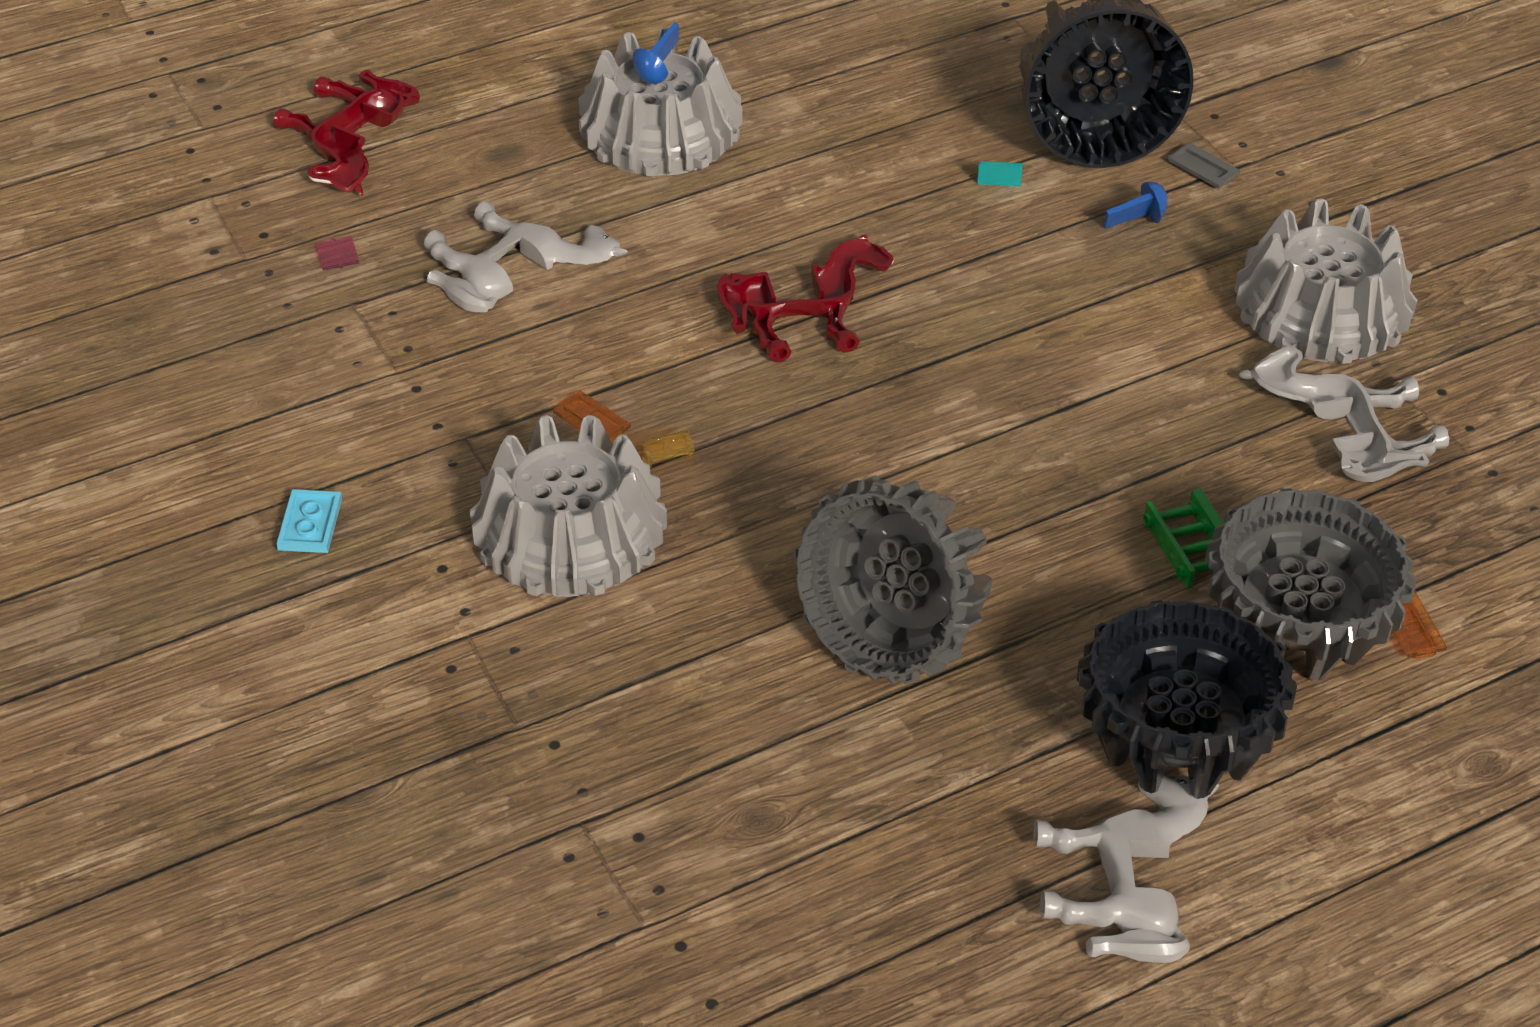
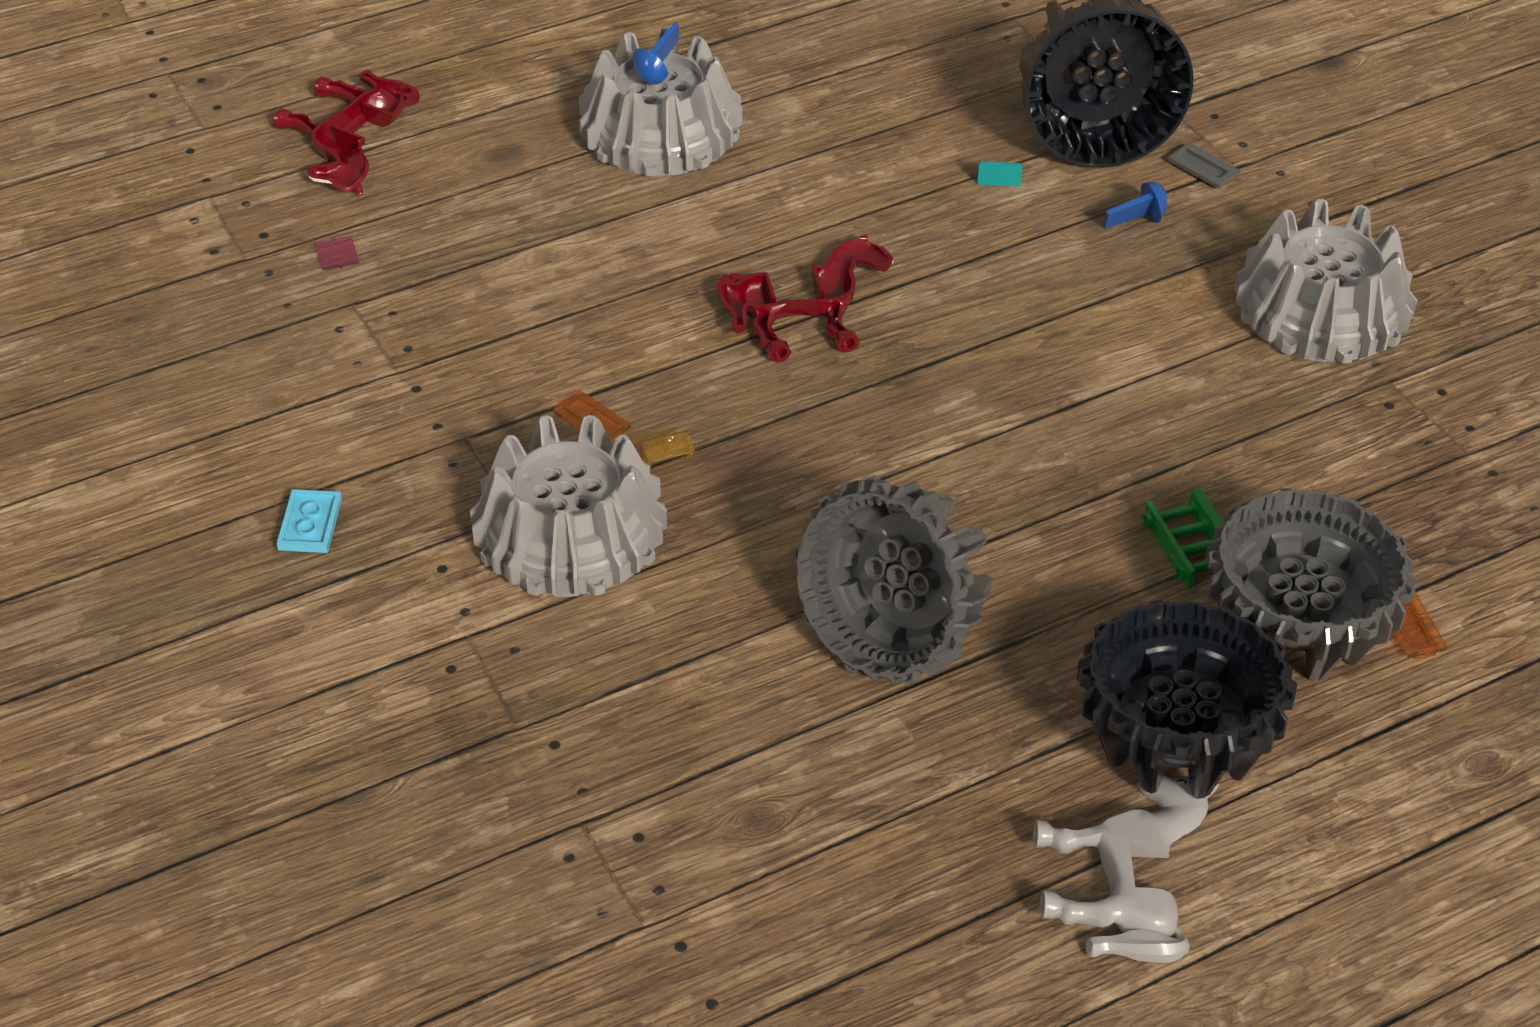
(486, 280): light grey animal -> none
(1371, 451): light grey animal -> none

